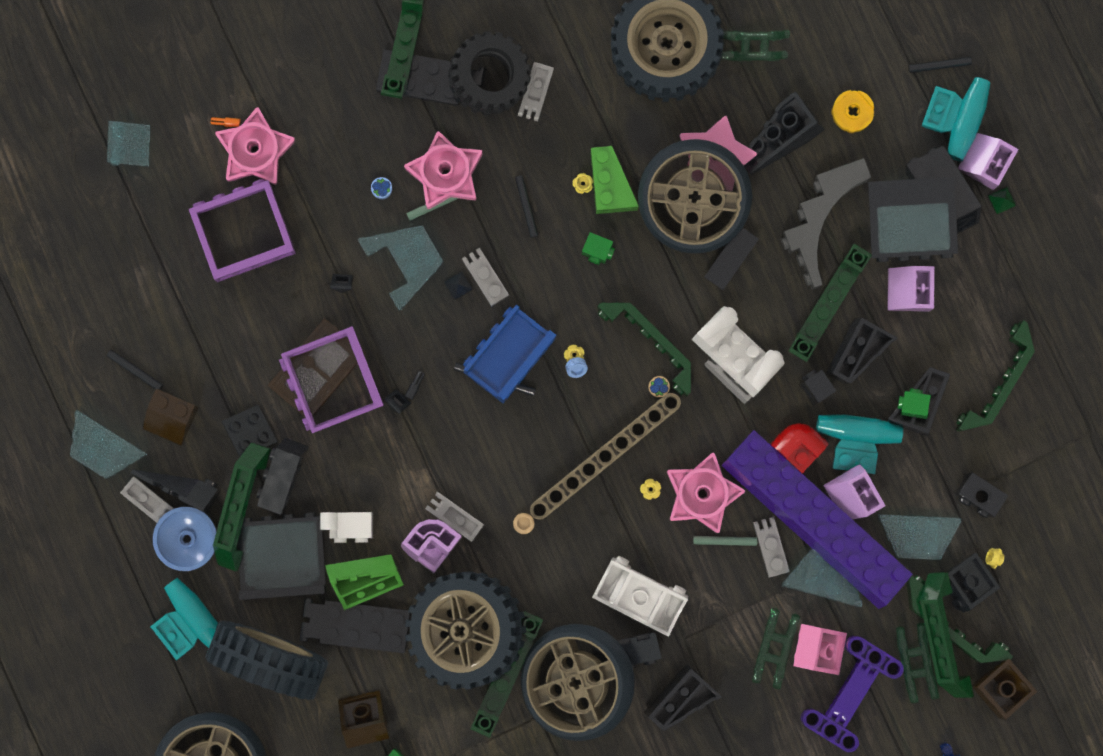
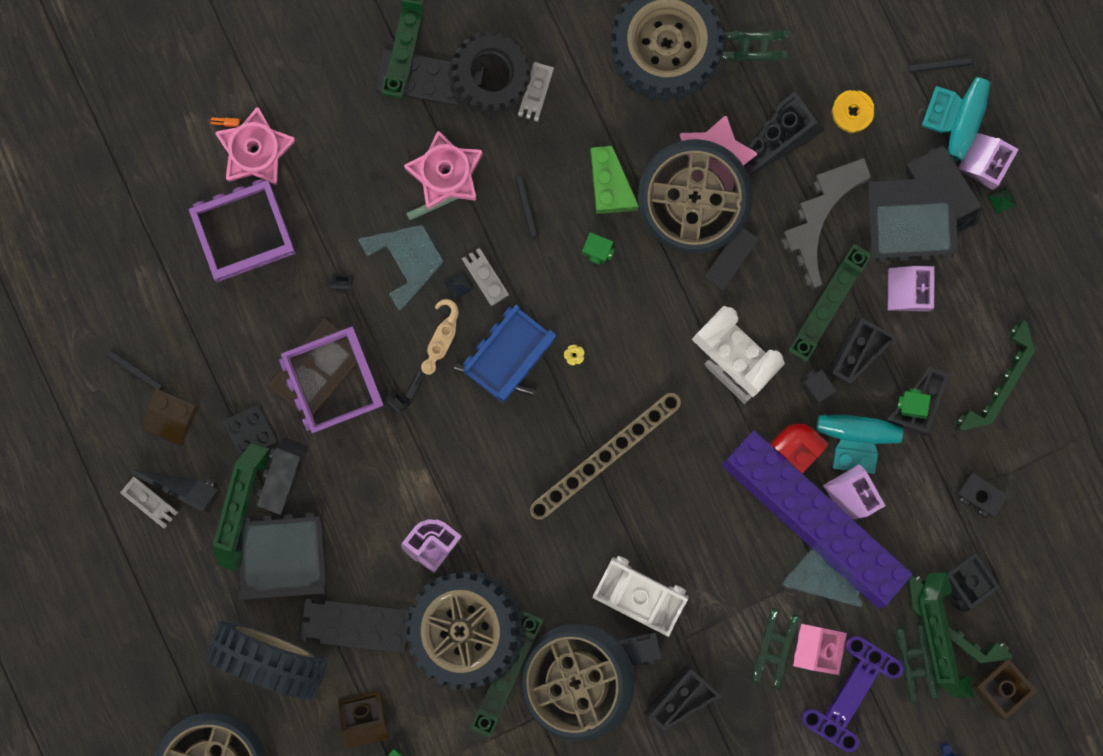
(101, 448): clear light blue wing -> none
(128, 143): clear light blue hinge -> none
(170, 534): medium blue dish -> none
(187, 624): teal plate -> none
(348, 525): white hinge -> none
(363, 579): bright green wedge -> none
(381, 188): tile -> none
(442, 338): none -> tan piece
(455, 517): light grey hinge -> none
(523, 523): tan tile -> none
(576, 367): light blue tile -> none
(582, 177): light yellow plate -> none
(650, 494): light yellow plate -> none
(659, 386): tile -> none
(682, 381): dark green slope -> none
(717, 540): sand green bar -> none
(718, 490): bright pink plate -> none
(771, 548): light grey hinge -> none
(918, 535): clear light blue wing -> none
(994, 557): light yellow plate -> none

